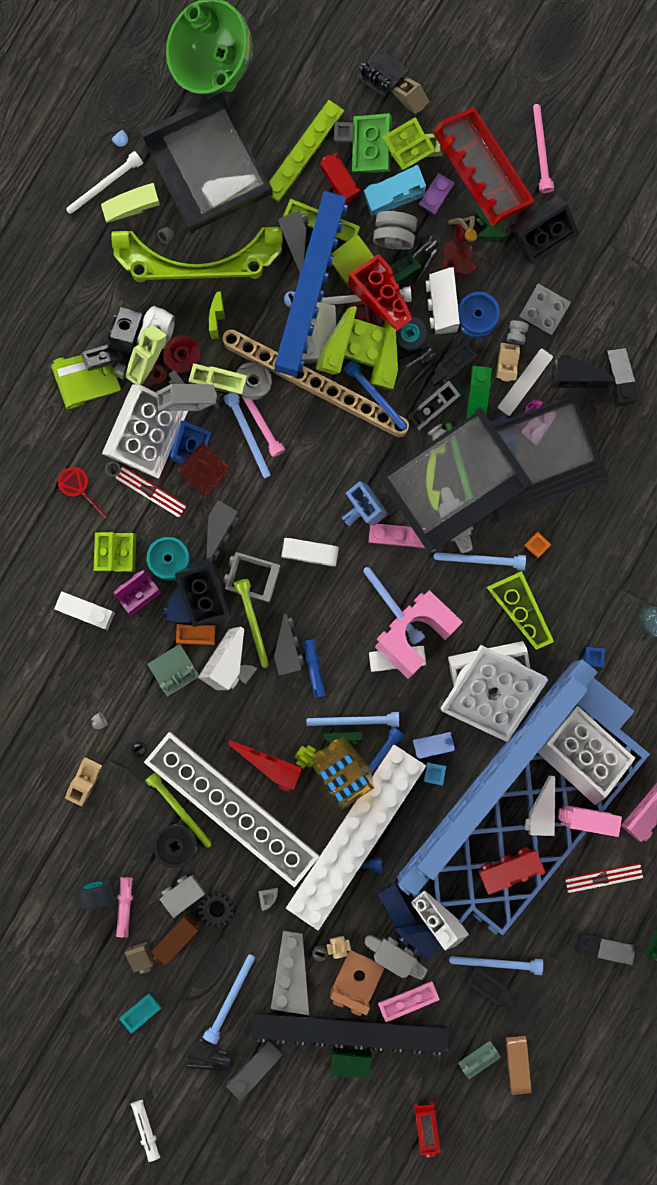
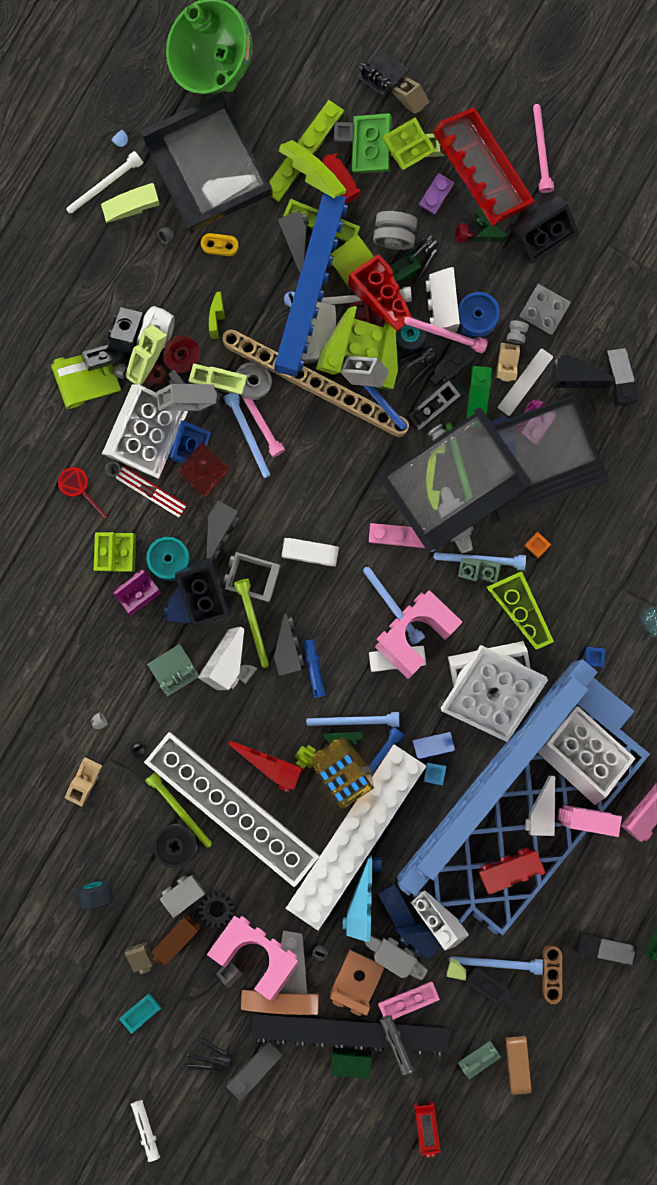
(84, 610): white slope -> none
(124, 906): bright pink pin -> none
(134, 254): lime panel -> none
(195, 635): orange tile -> none
(212, 1034): light blue piece -> none
(220, 243): none -> yellow plate
(229, 974): none -> dark grey plate
(268, 897): light grey tile -> none
(281, 963): none -> bright pink arch
(283, 1003): none -> nougat slope
(316, 172): none -> lime slope
(338, 947): tan gear -> none
(359, 912): none -> medium azure wedge
(364, 371): none -> light grey brick
(365, 505): medium blue brick -> none
(393, 1036): none -> dark grey pin
(395, 191): medium azure wedge -> none
(456, 970): none -> yellowish green tile
(459, 257): clear red plate -> none
(470, 233): dark tan piece -> none
(477, 344): none -> bright pink piece
(478, 568): none -> sand green slope
(555, 983): none -> medium nougat beam
(604, 877): sticker -> none

